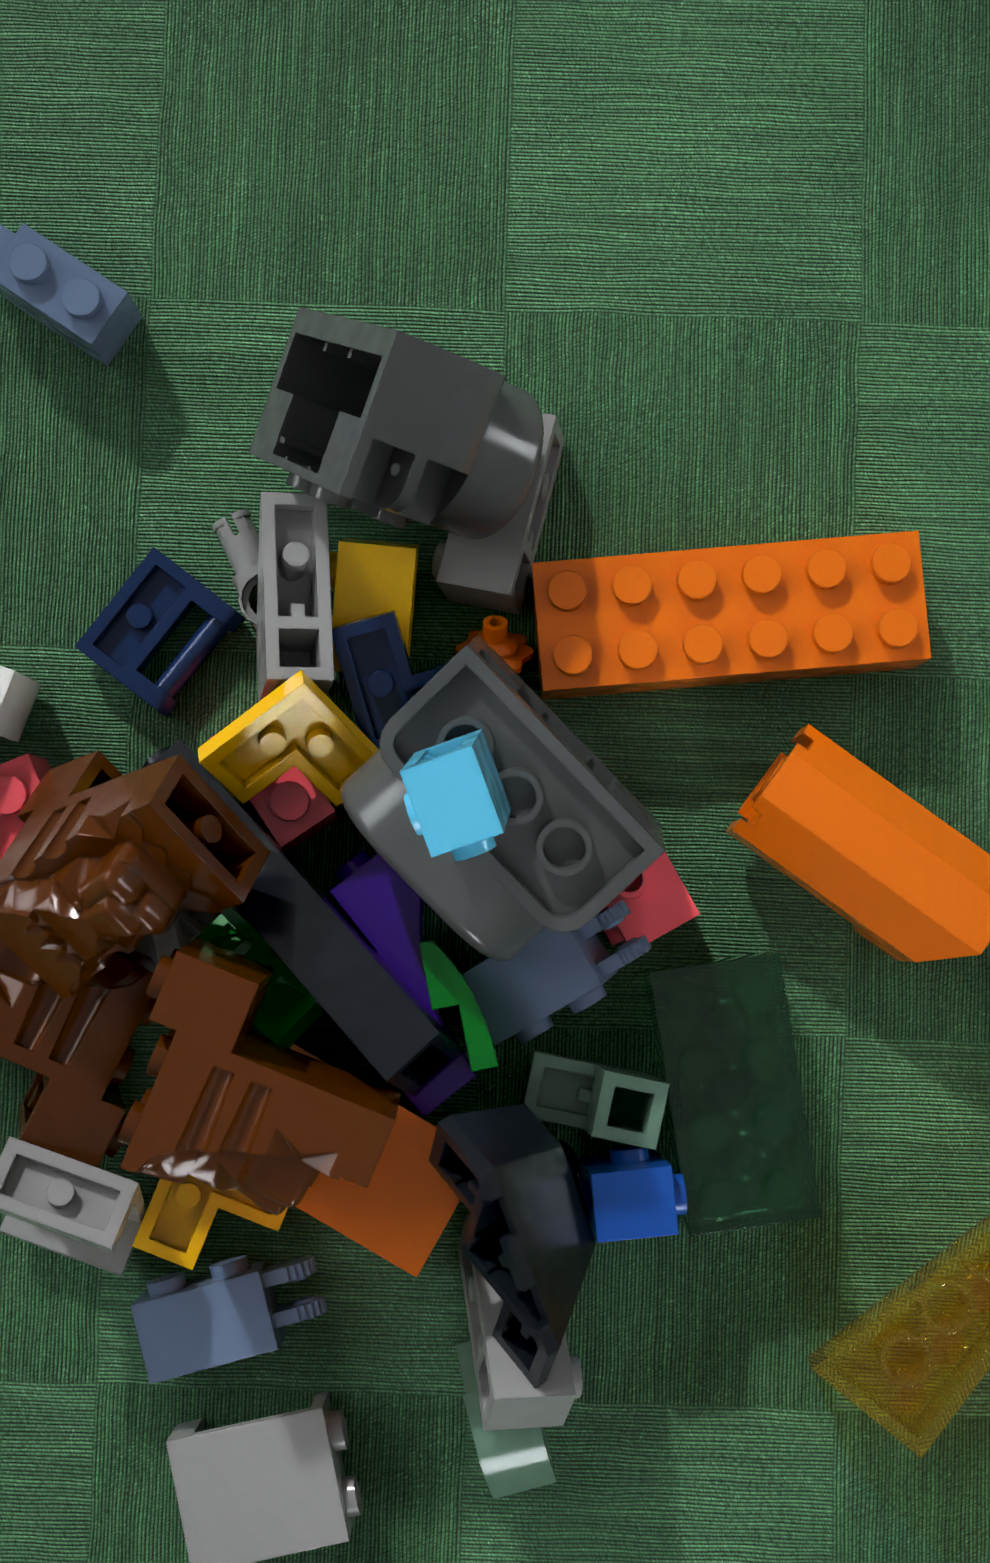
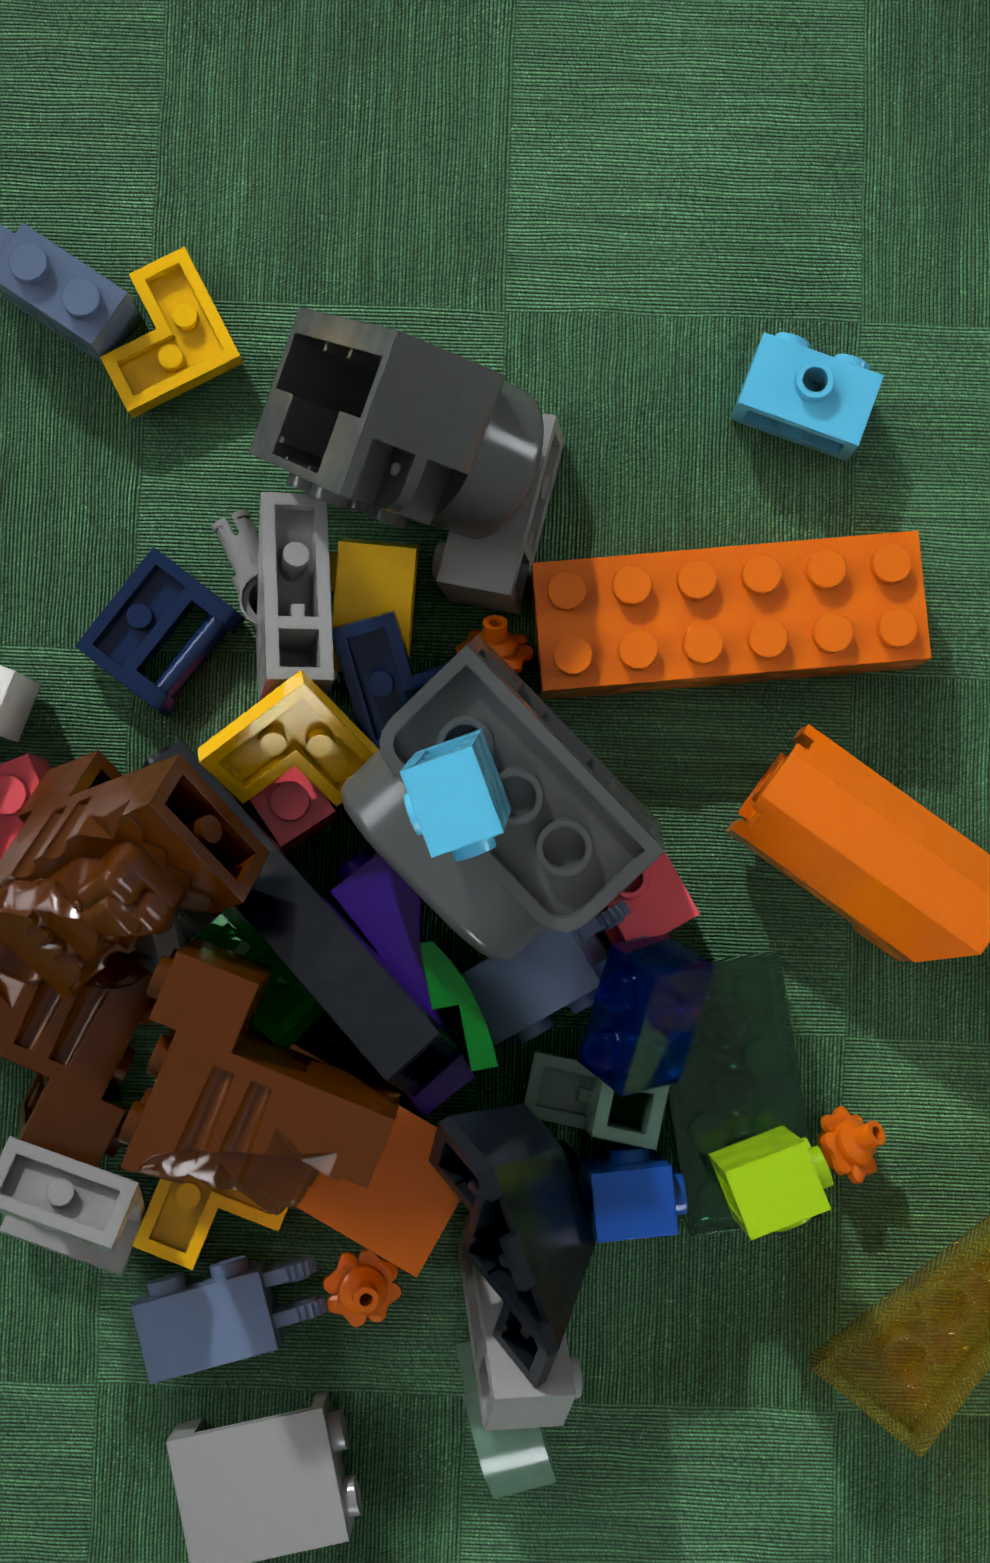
(185, 346): none -> yellow plate
(361, 1287): none -> orange plant
(644, 1014): none -> clear blue brick
(773, 1181): none -> lime brick
(807, 395): none -> medium azure brick
(850, 1144): none -> orange plant

